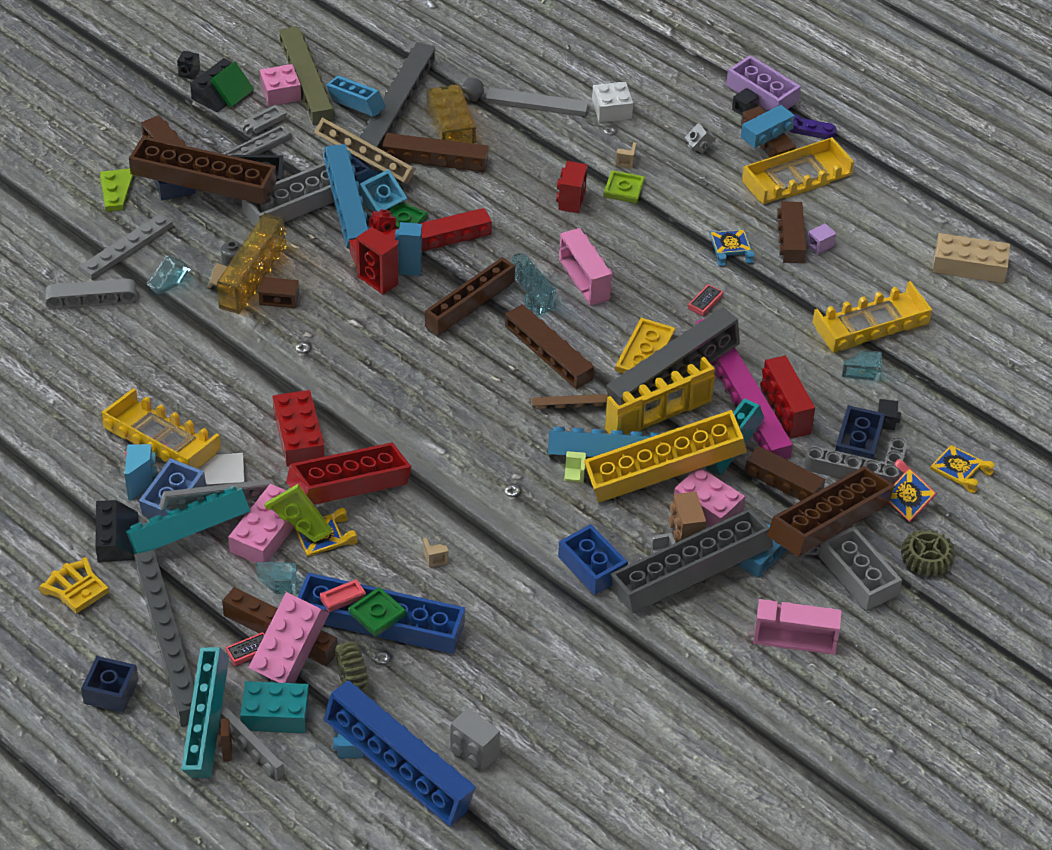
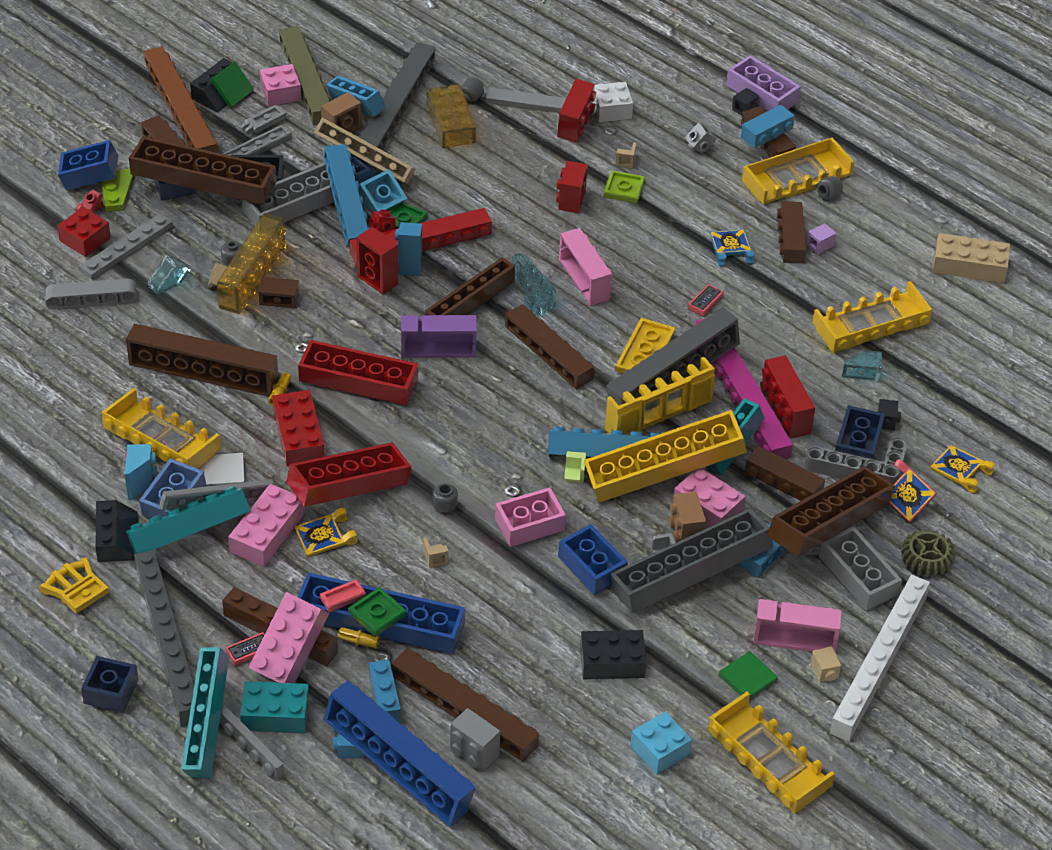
(84, 231): none -> red brick
(88, 165): none -> blue brick
(92, 202): none -> red plate
(179, 100): none -> dark orange brick
(188, 65): black brick -> none
(202, 360): none -> reddish brown brick
(224, 740): reddish brown plate -> none
(278, 576): clear light blue slope -> none
(280, 387): none -> yellow axle
(299, 511): lime wing -> none
(344, 112): none -> medium nougat brick
(351, 665): olive gear -> none
(358, 372): none -> red brick
(358, 637): none -> yellow axle
(384, 688): none -> dark azure brick
(437, 152): reddish brown brick -> none
(438, 336): none -> medium lavender piece
(445, 497): none -> dark grey head
(456, 697): none -> reddish brown brick
(530, 517): none -> bright pink brick
(576, 110): none -> red brick
(576, 400): medium nougat plate -> none
(613, 654): none -> black brick
(661, 742): none -> medium azure brick
(748, 675): none -> green tile
(769, 753): none -> yellow window
(813, 128): dark purple plate -> none
(825, 664): none -> tan brick
(830, 187): none -> dark grey head
(879, 658): none -> white brick

